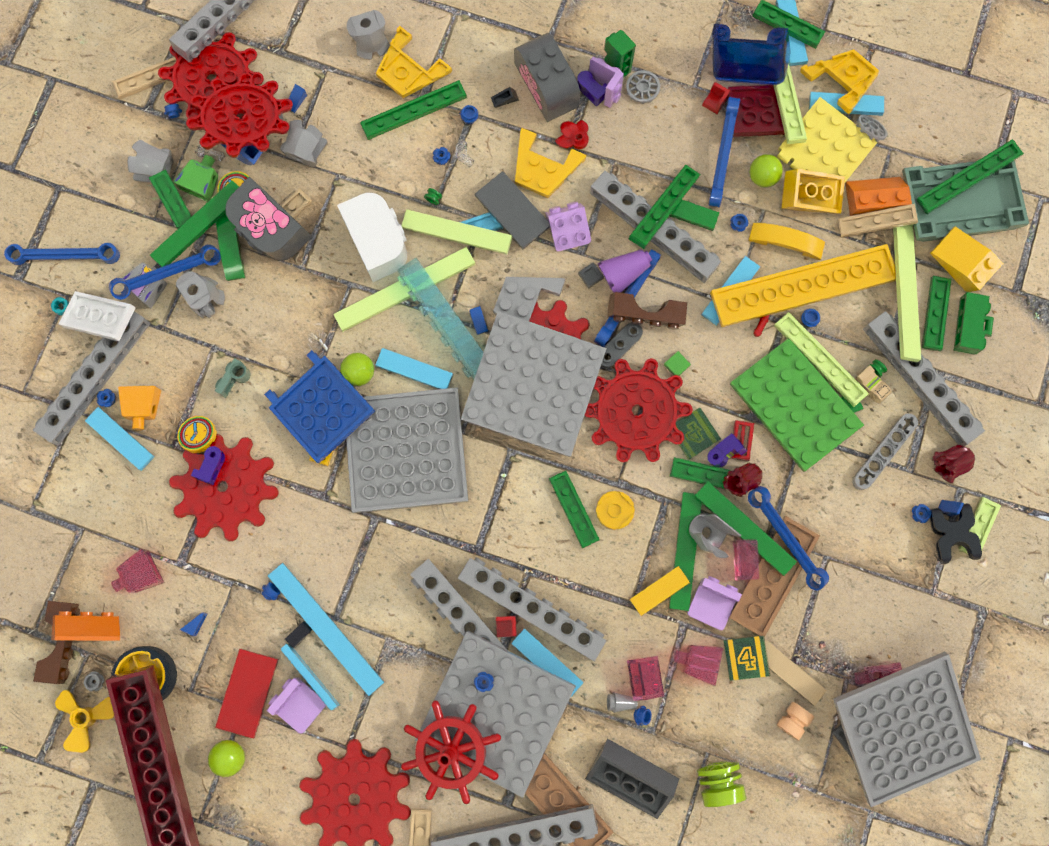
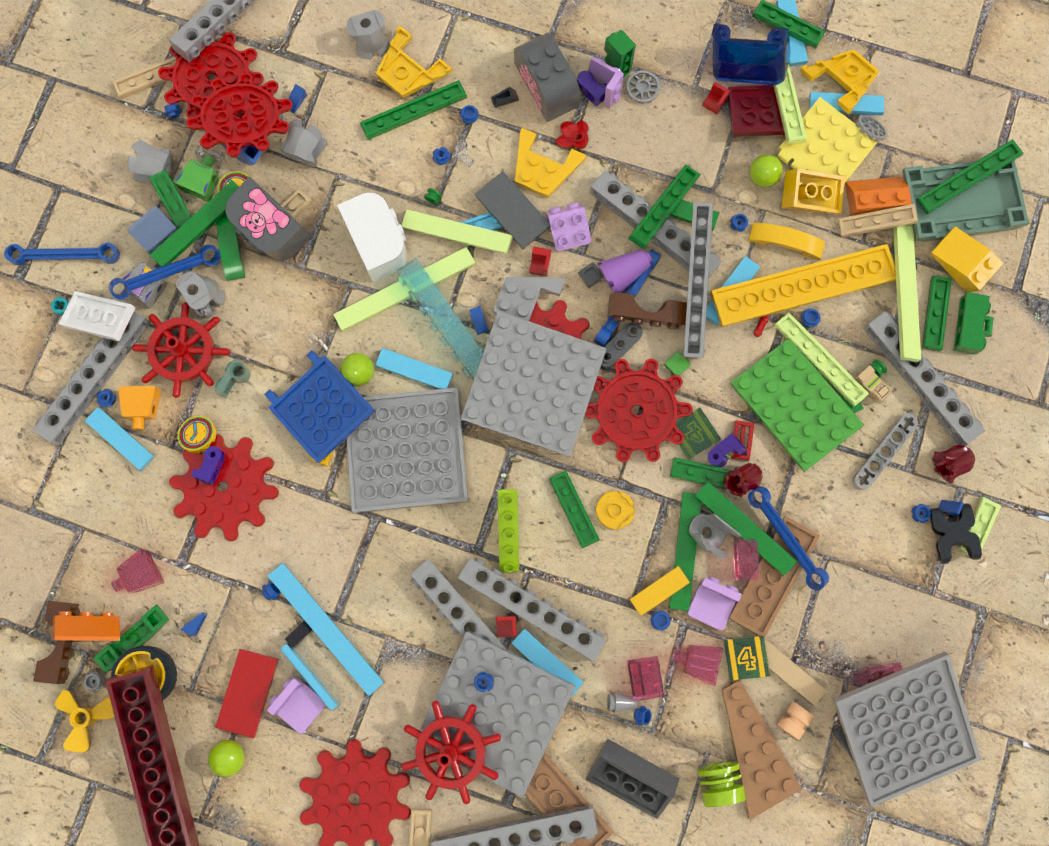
(135, 637): none -> green slope
(152, 229): none -> sand blue slope
(180, 349): none -> red piece
(508, 530): none -> lime slope
(540, 261): none -> red panel
(660, 620): none -> blue plate
(698, 280): none -> light grey brick
(724, 151): blue piece -> none
(761, 763): none -> medium nougat wing

